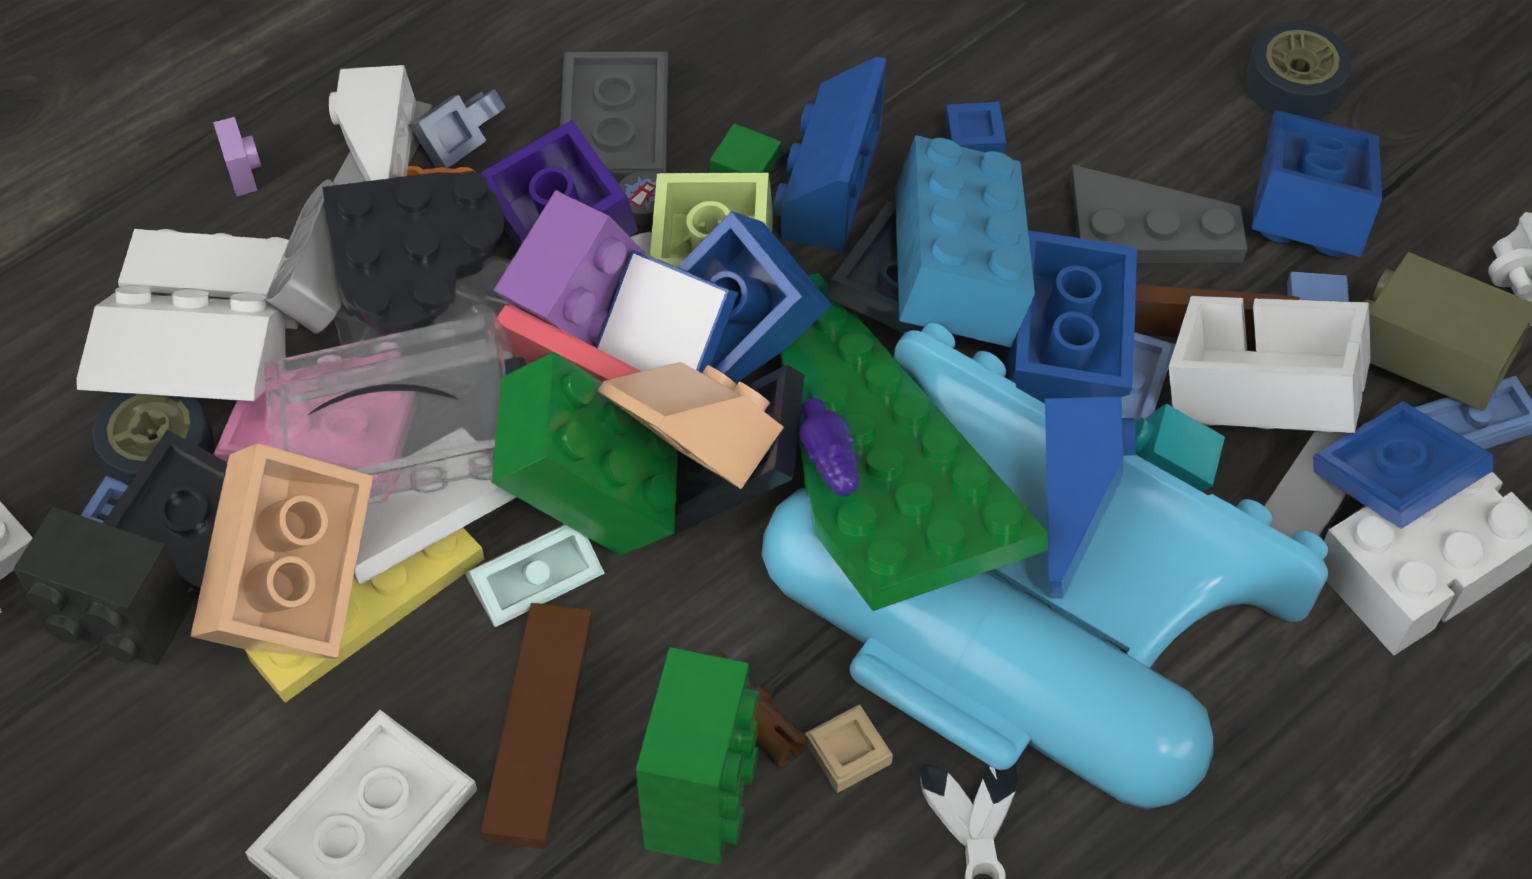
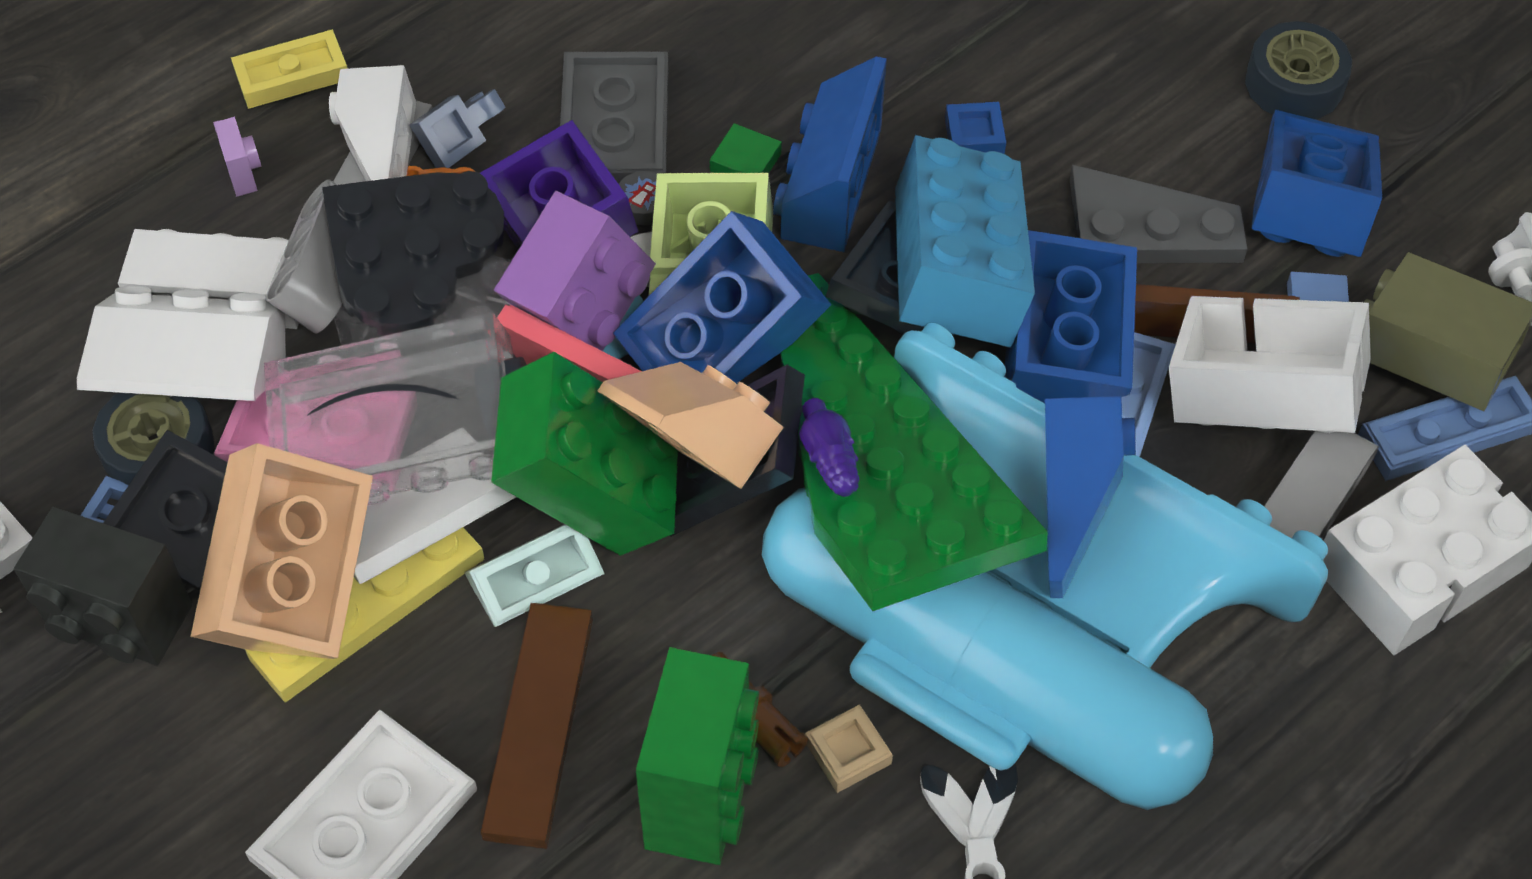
(289, 68): none -> light yellow plate
(665, 316): white tile -> none
(1179, 446): teal brick -> none
(1403, 464): blue tile -> none

